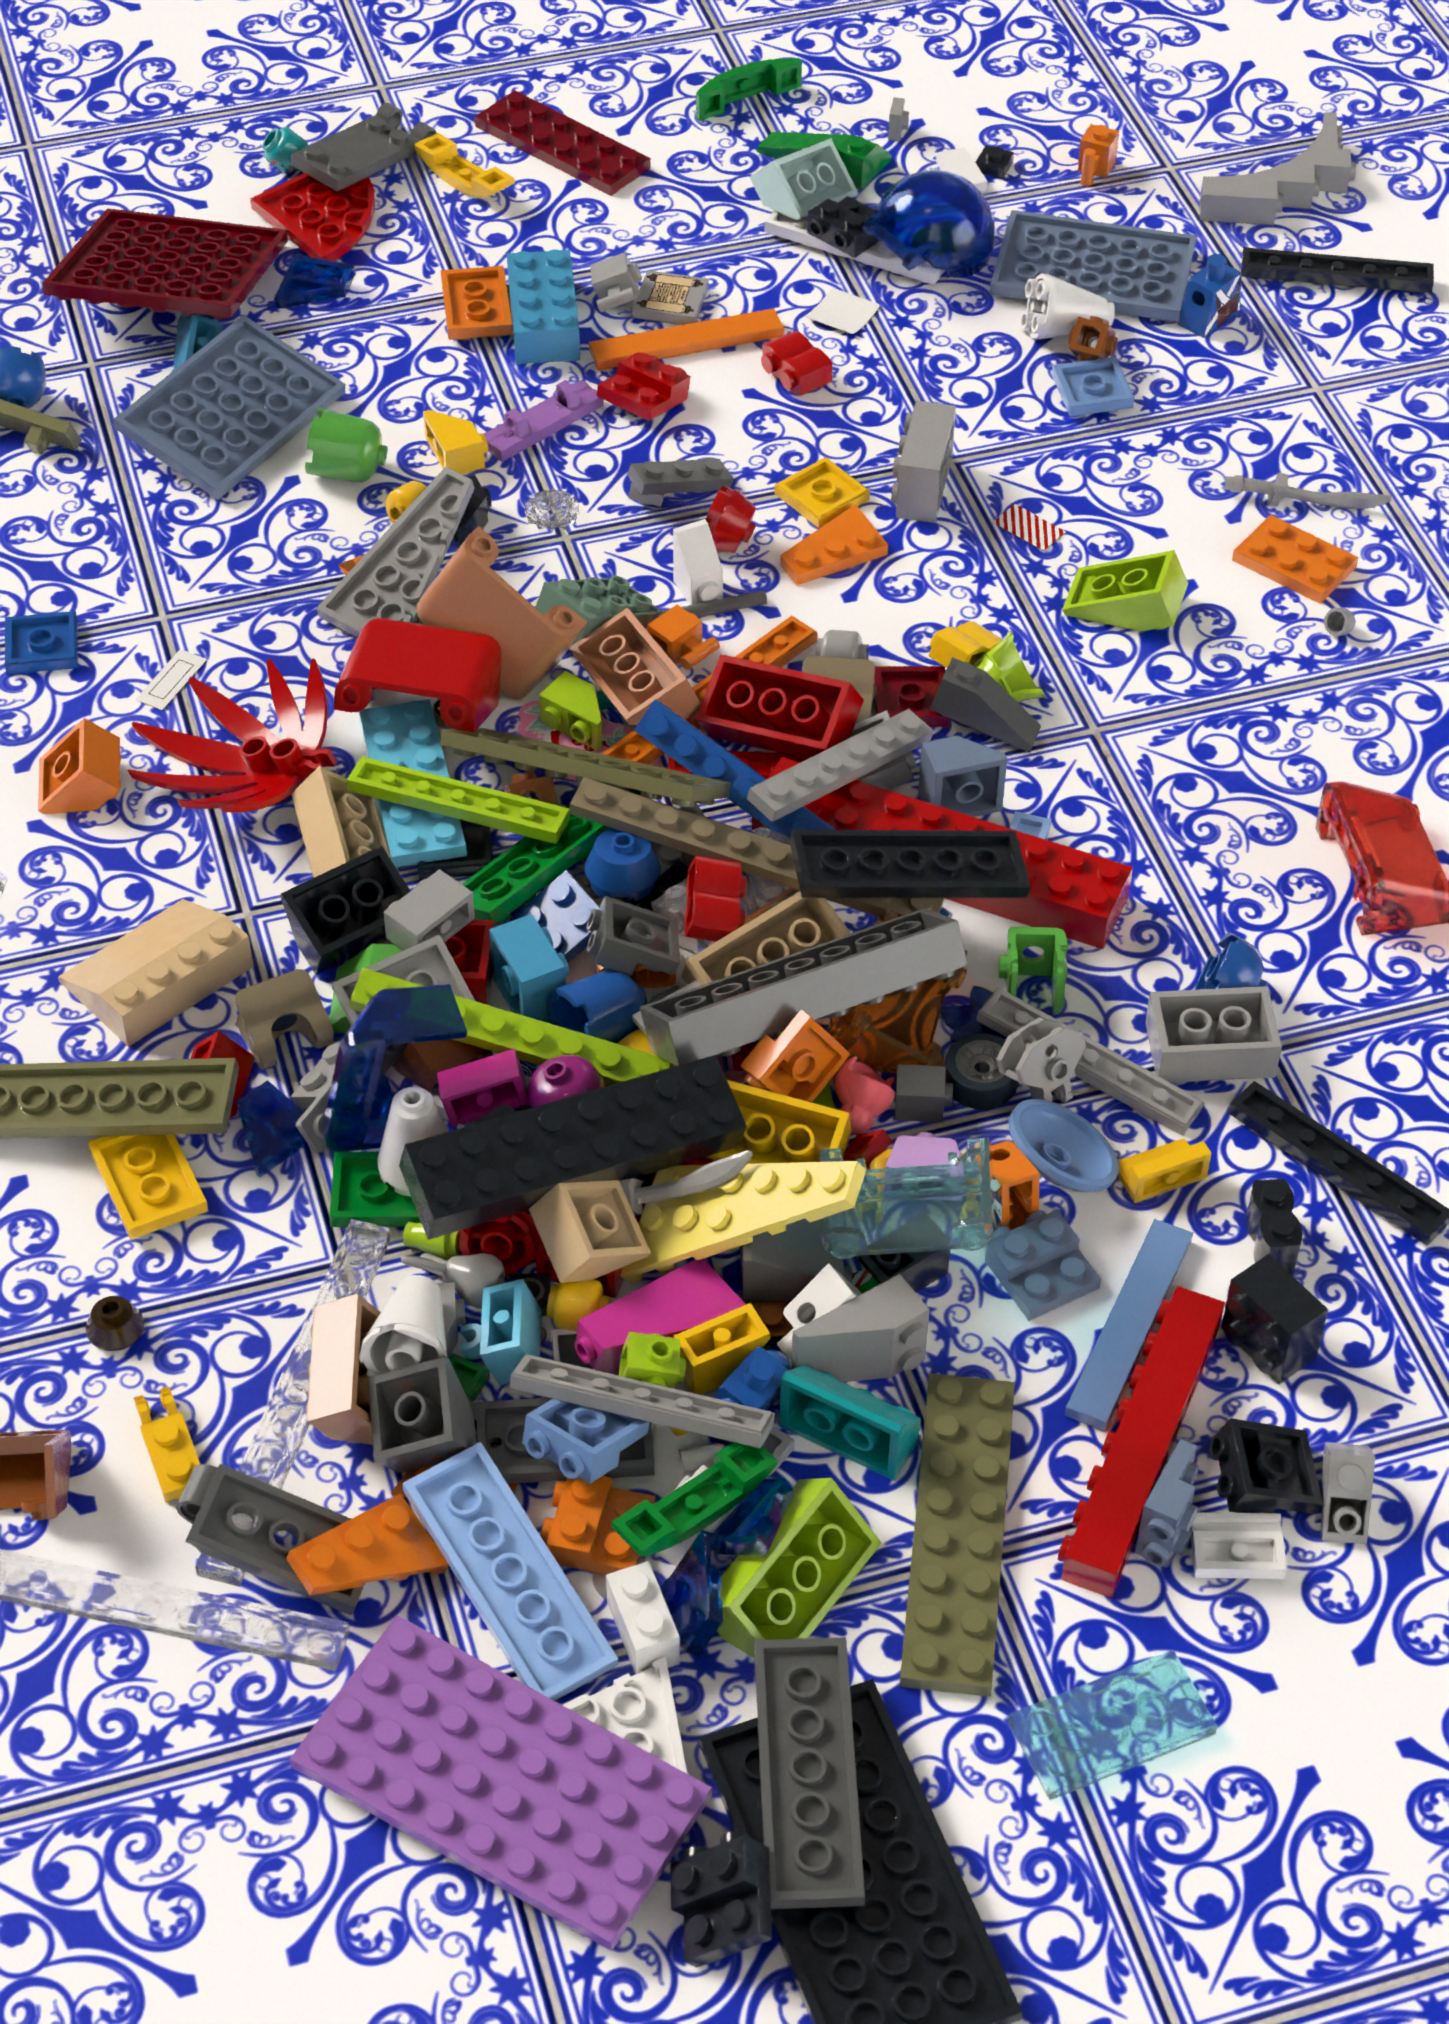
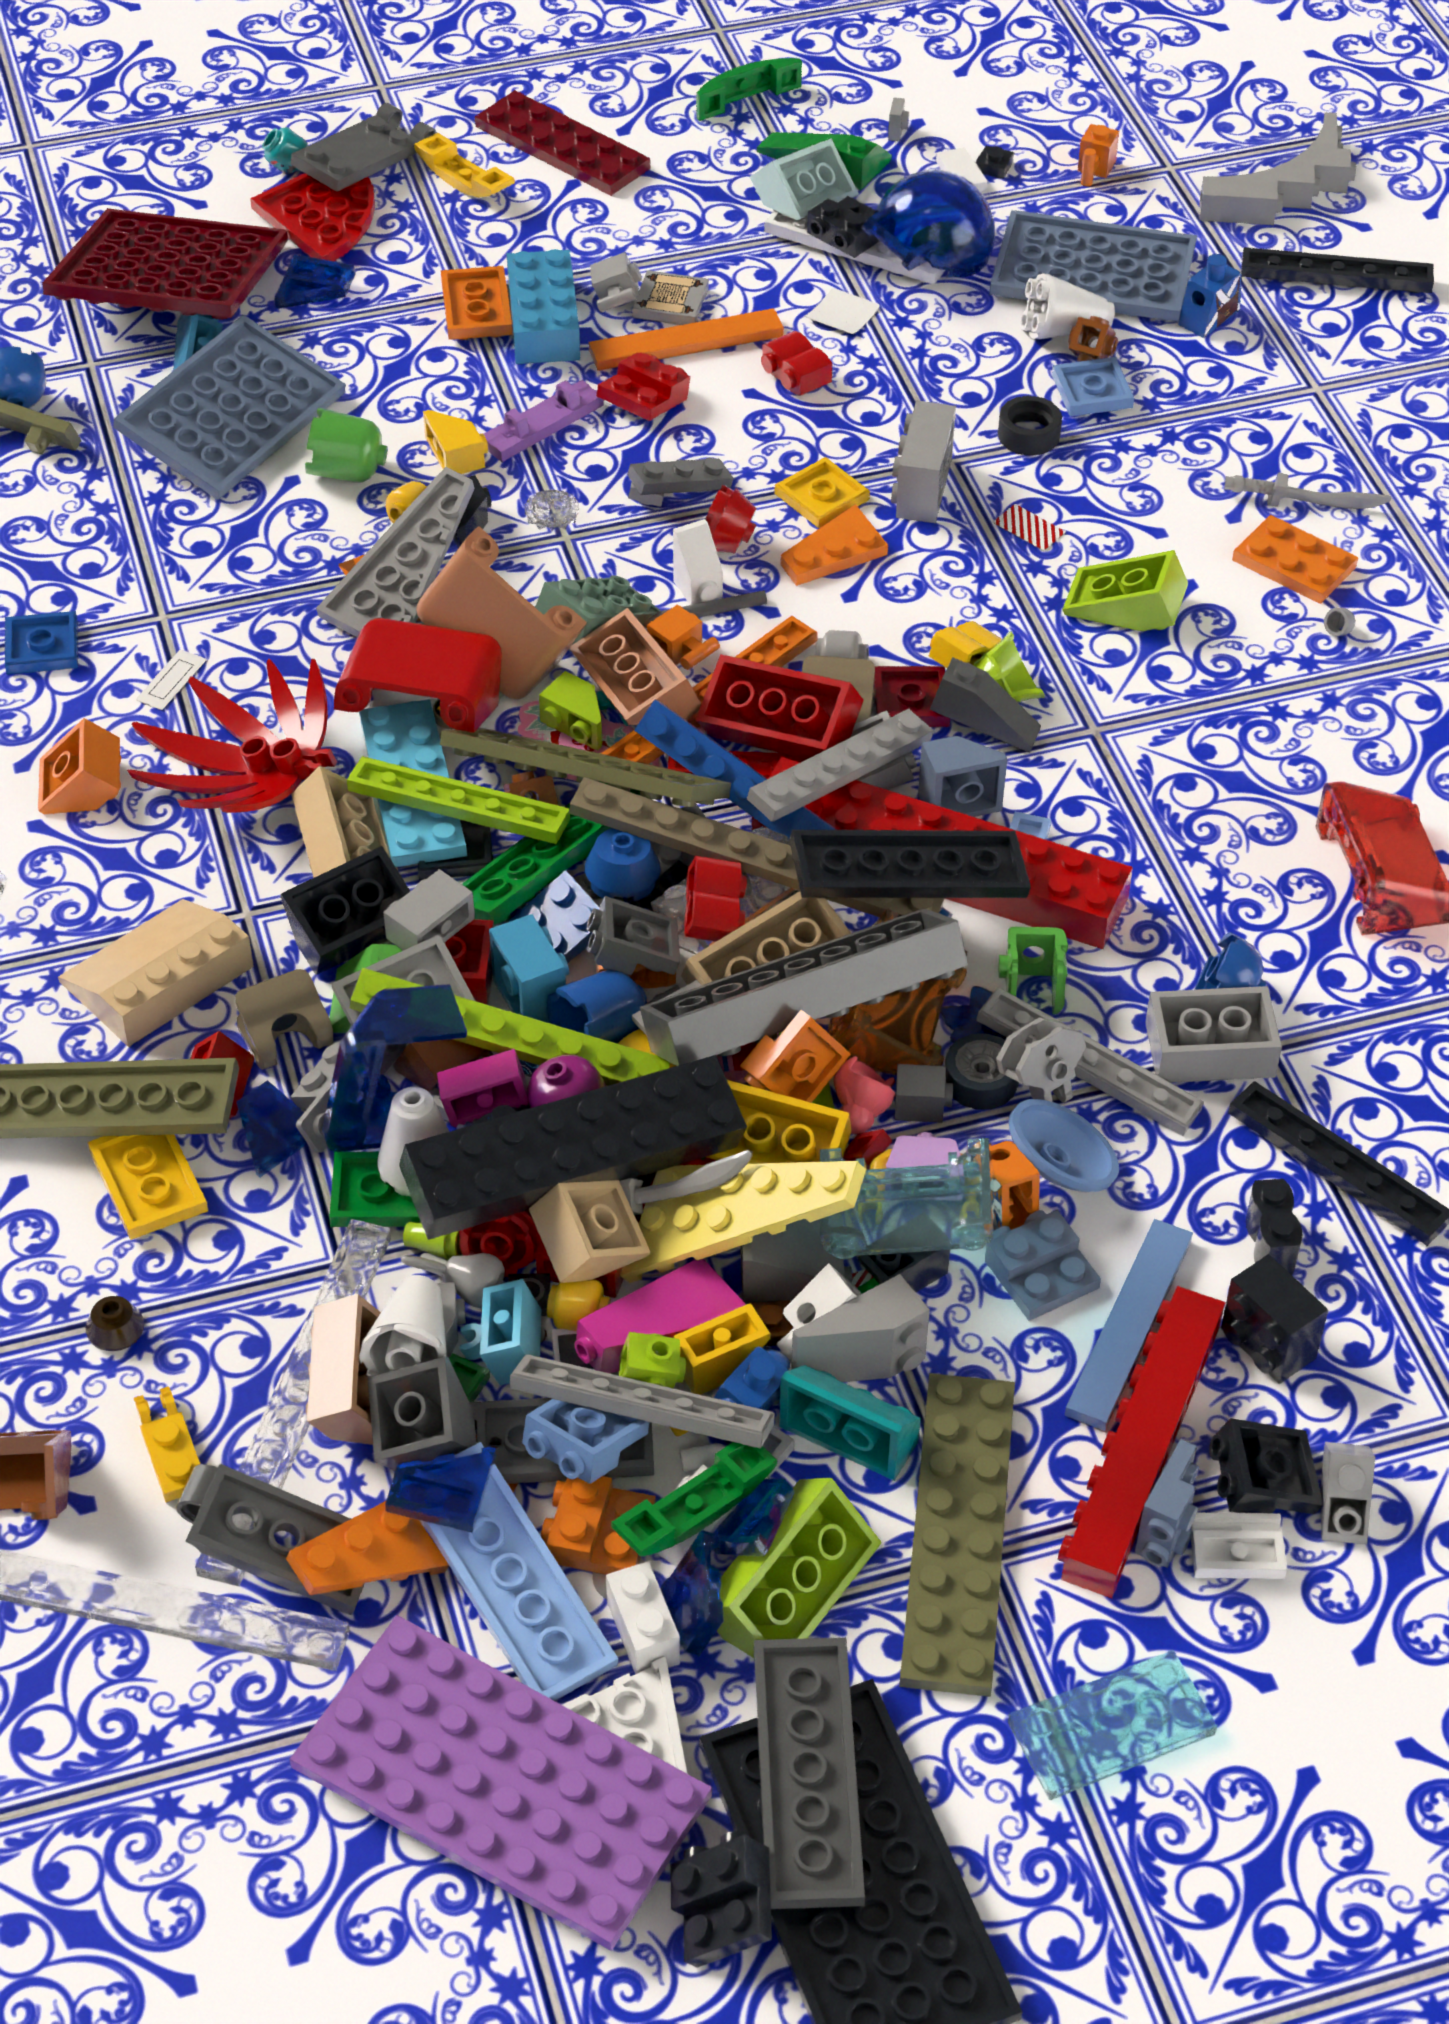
(443, 1489): none -> clear blue wing
(1024, 440): none -> black tyre
(1164, 1169): yellow panel -> none

